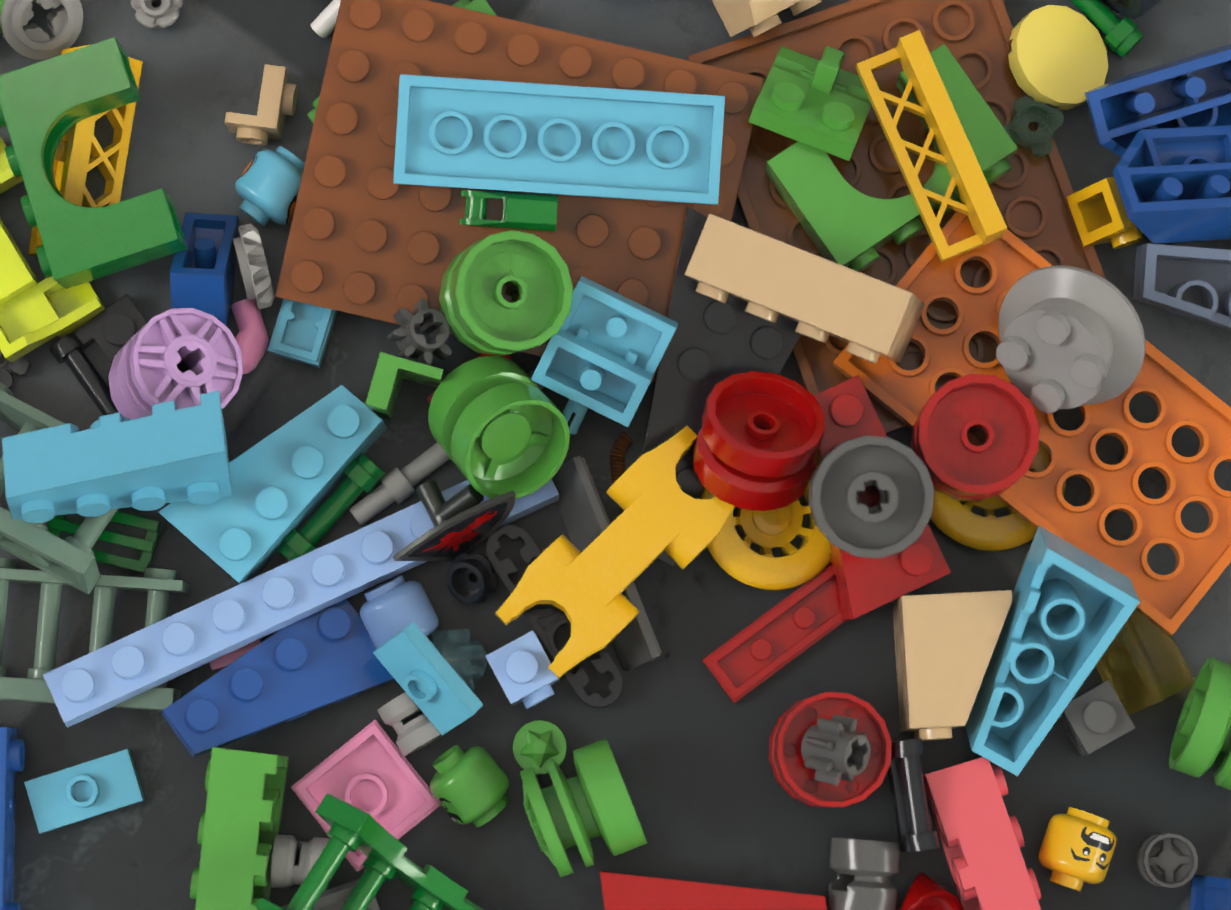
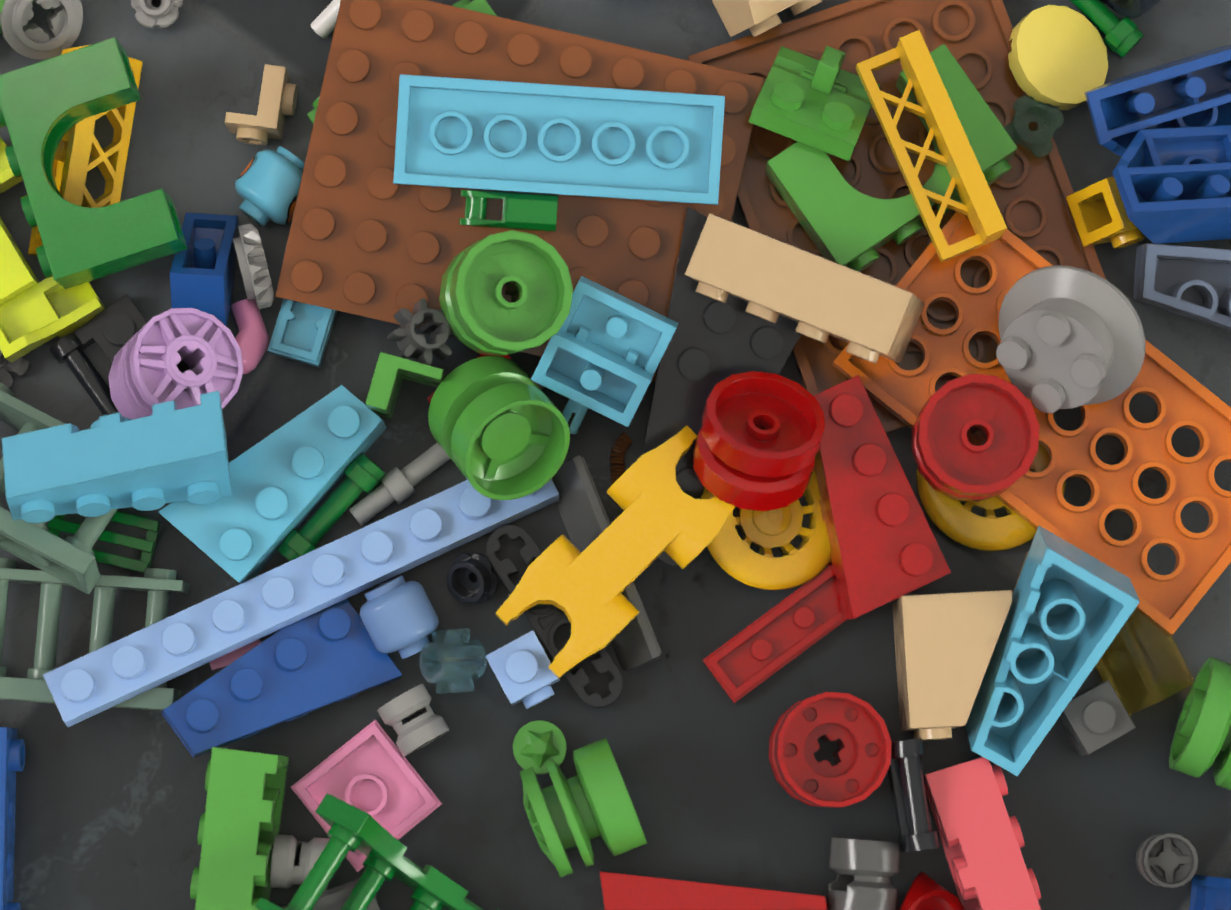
(84, 791): medium azure plate -> none
(428, 678): medium azure plate -> none
(458, 523): shield -> none
(469, 785): bright green head -> none
(835, 749): dark grey gear -> none
(903, 502): dark grey wheel -> none
(1077, 848): yellow head -> none

